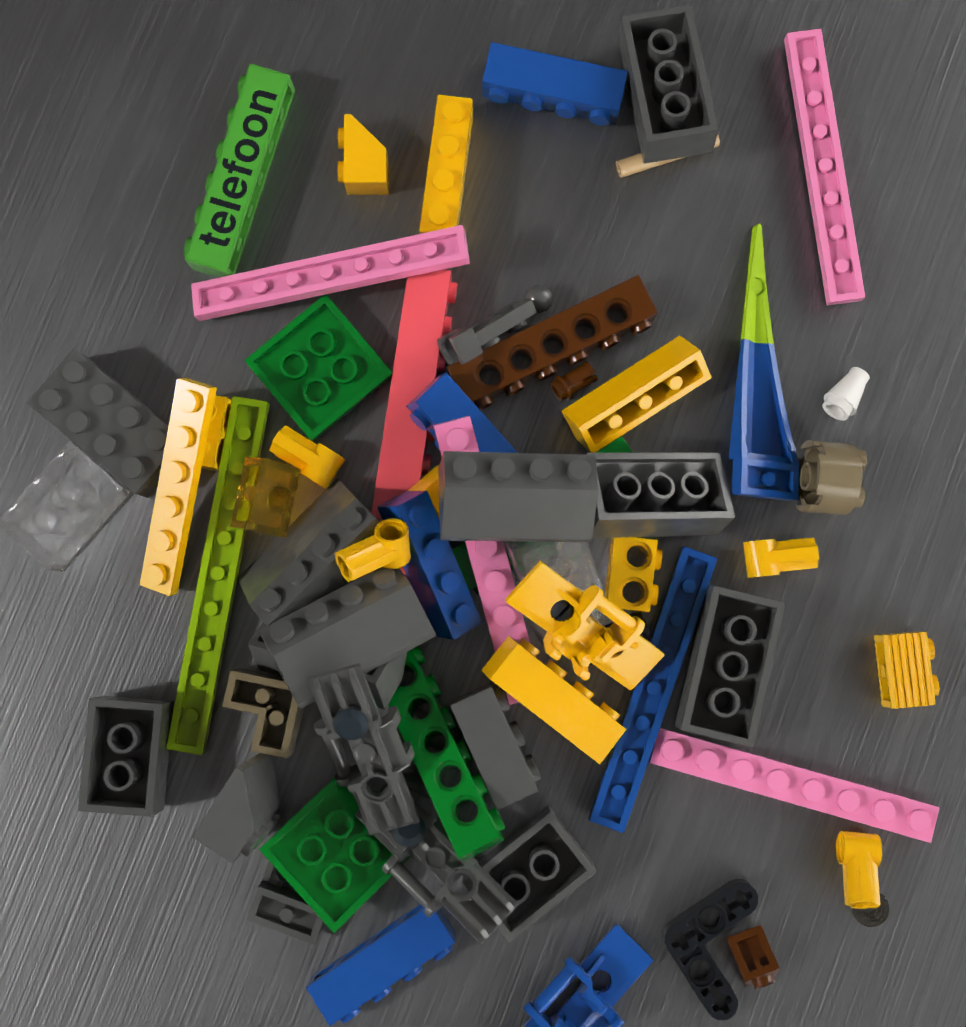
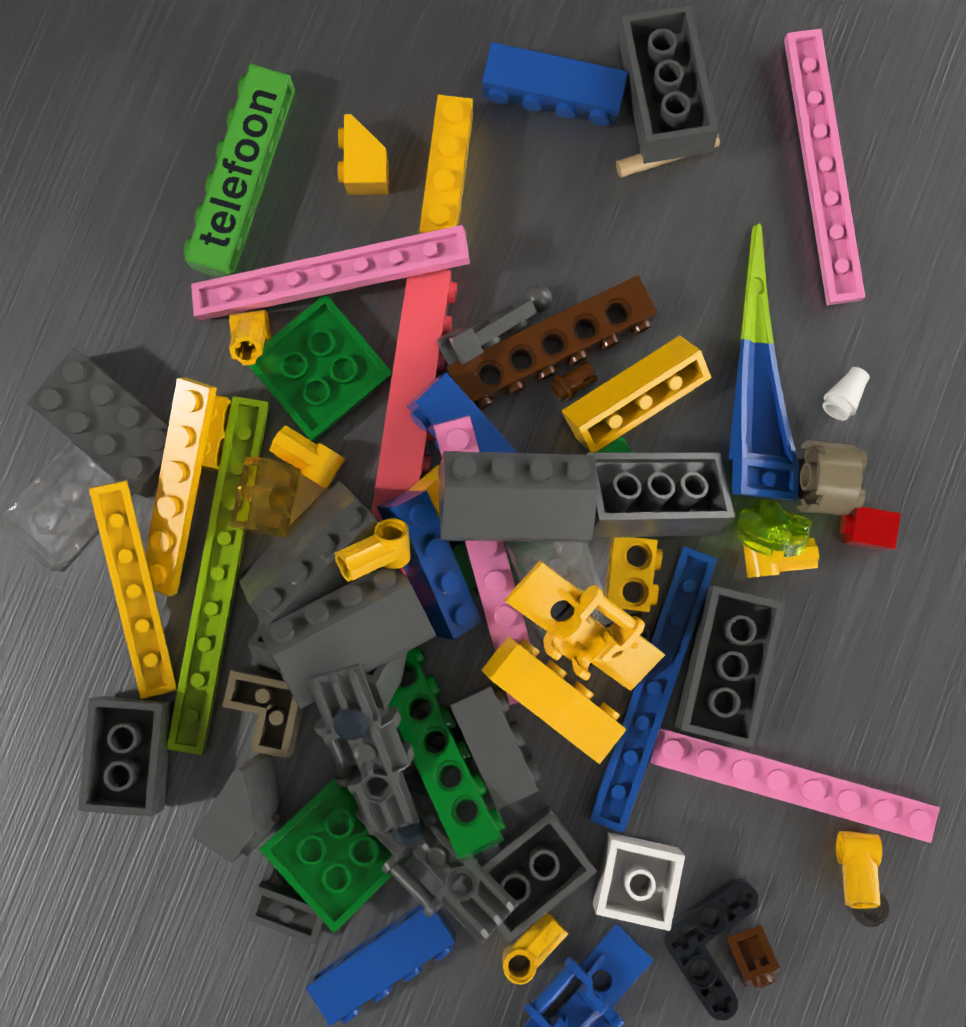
(133, 588): none -> yellow plate
(248, 335): none -> yellow piece
(536, 945): none -> yellow piece
(638, 881): none -> white brick
(773, 528): none -> clear neon green plate
(870, 528): none -> red brick
(906, 669): yellow brick -> none

